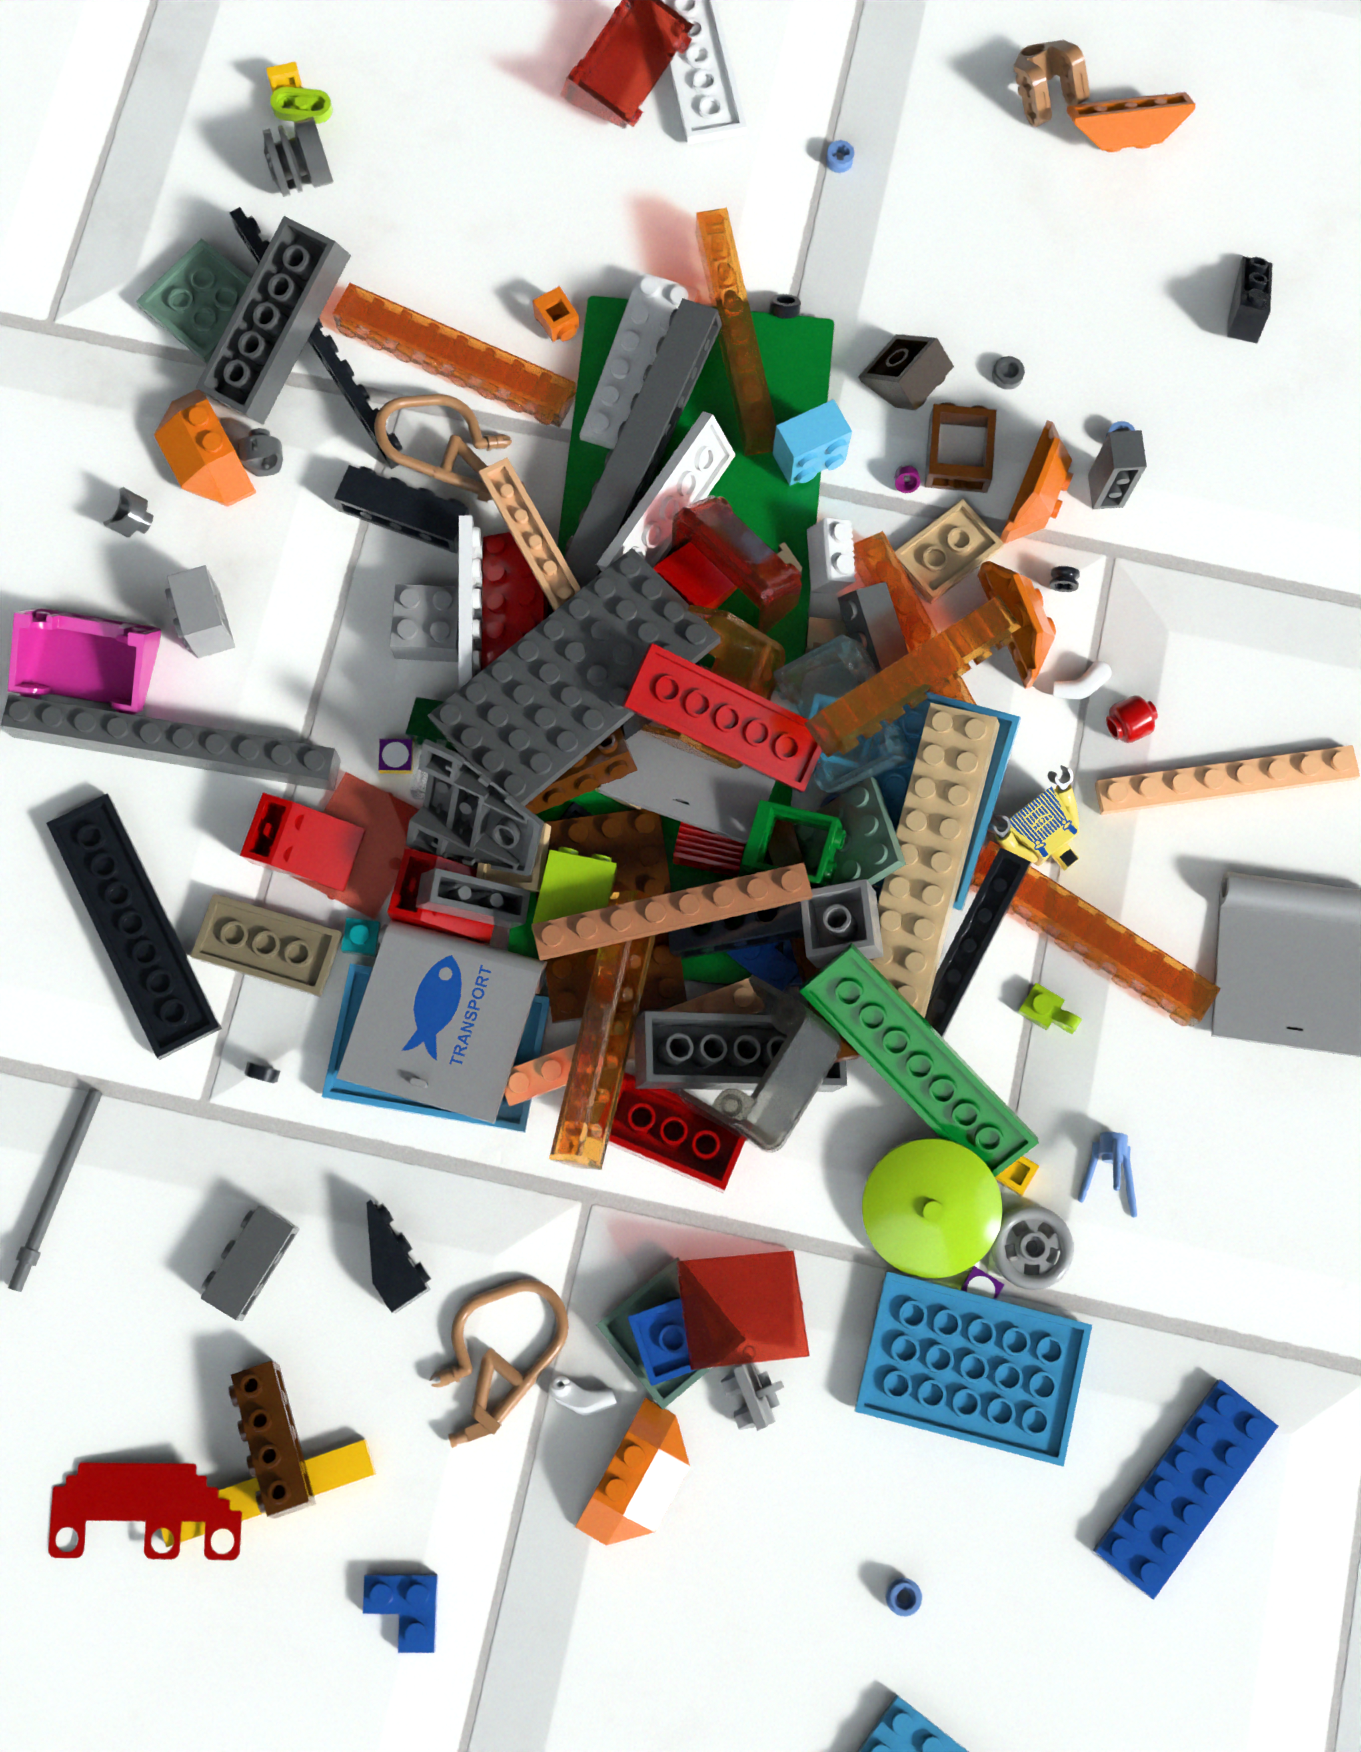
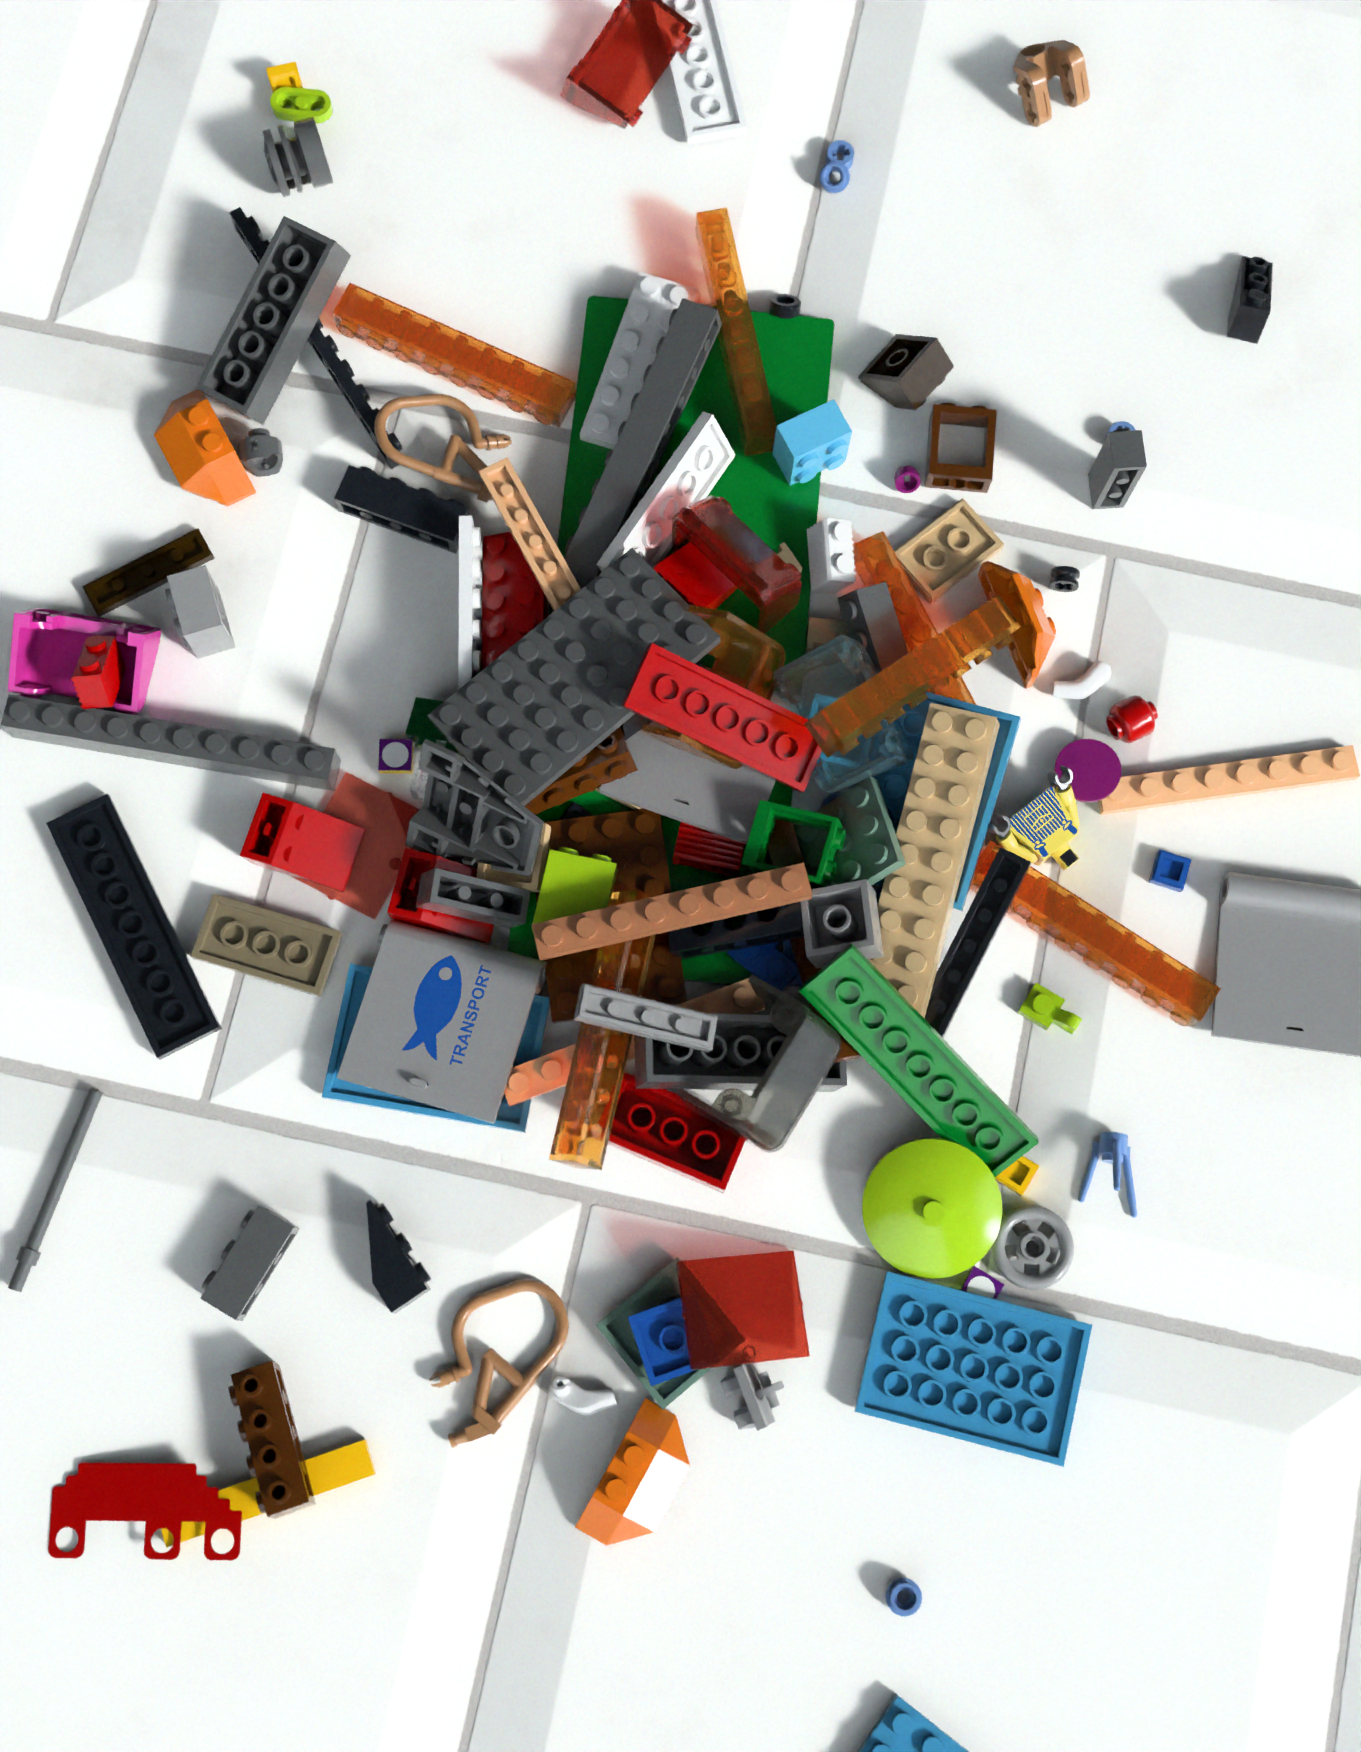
(98, 672): none -> red brick
(130, 514): dark grey piece -> none
(147, 572): none -> dark brown tile
(196, 298): sand green plate -> none
(262, 1072): black tile -> none
(361, 937): teal plate -> none
(413, 1599): blue plate -> none
(425, 623): light grey brick -> none
(556, 315): orange brick -> none
(645, 1018): none -> light grey tile
(824, 177): none -> medium blue plate
(1008, 372): dark grey tile -> none
(1040, 487): orange wedge -> none
(1093, 766): none -> magenta piece
(1132, 121): orange wedge -> none
(1169, 870): none -> blue tile
(1185, 1488): blue plate -> none

